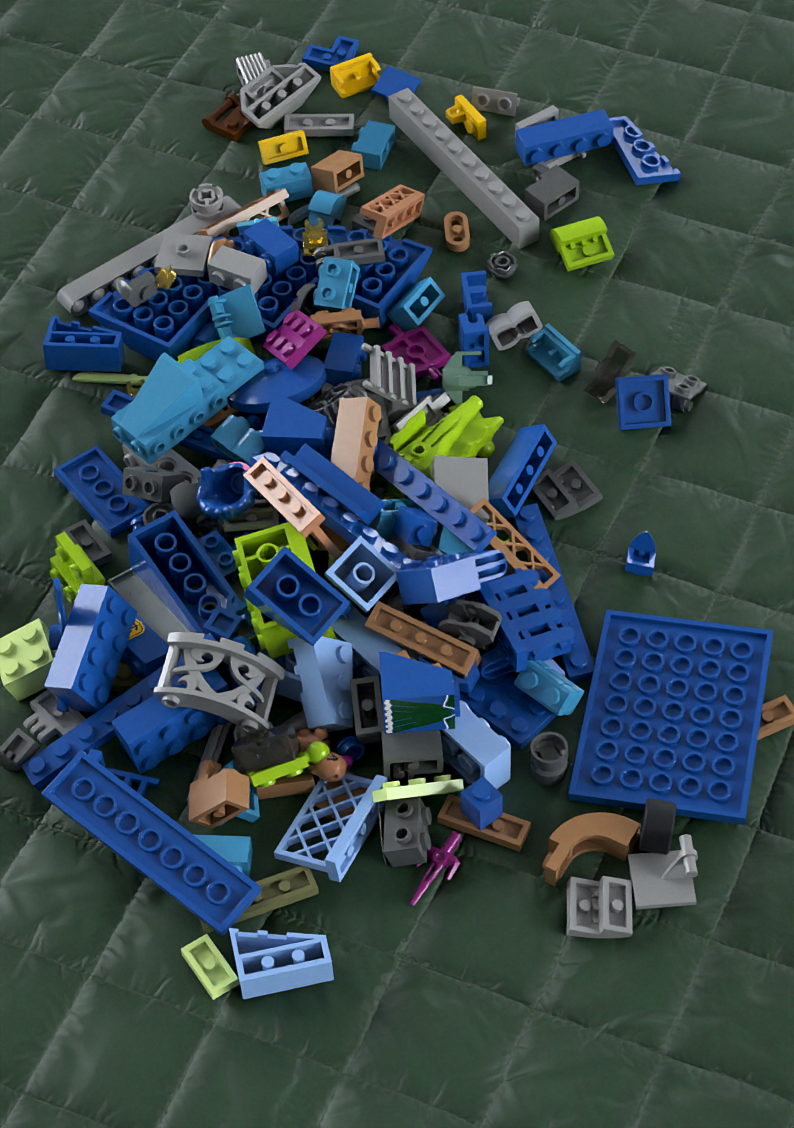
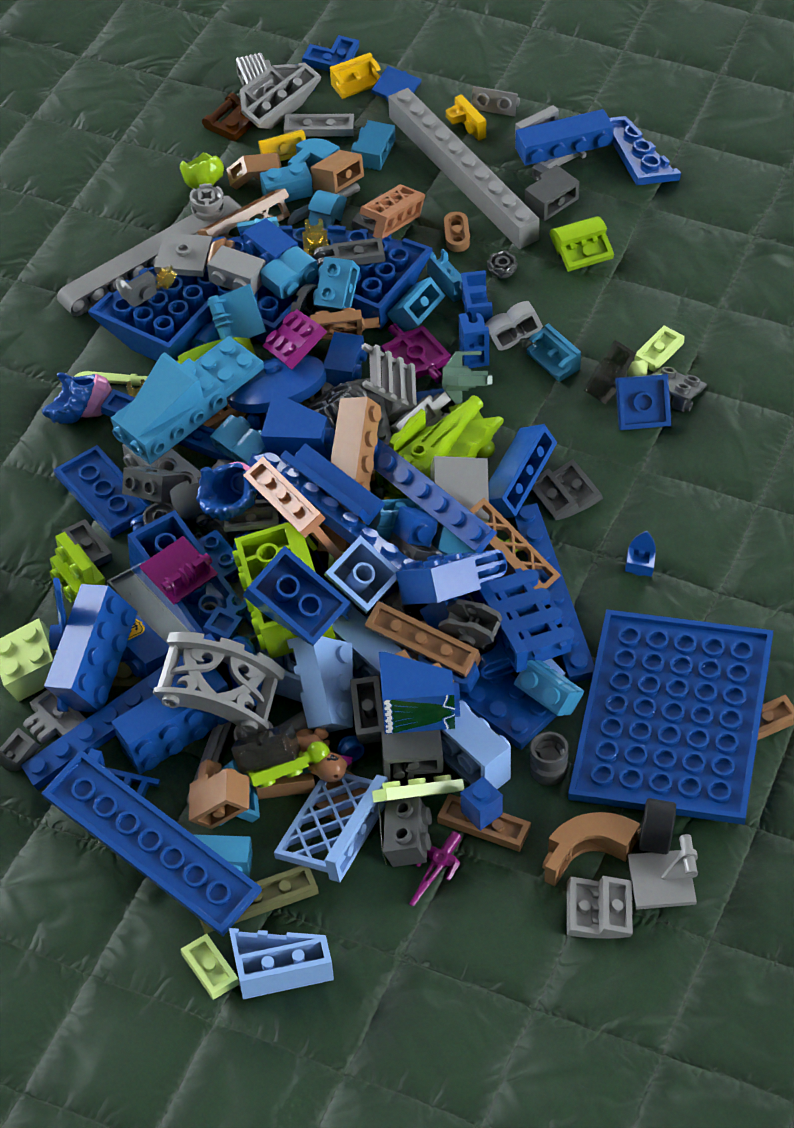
(79, 398): none -> blue hair
(82, 348): blue wedge -> none
(179, 570): none -> magenta hinge
(202, 170): none -> lime hair
(250, 166): none -> medium nougat slope
(289, 272): none -> dark azure brick
(313, 151): none -> dark azure brick
(445, 275): none -> dark azure hinge
(655, 352): none -> yellowish green plate

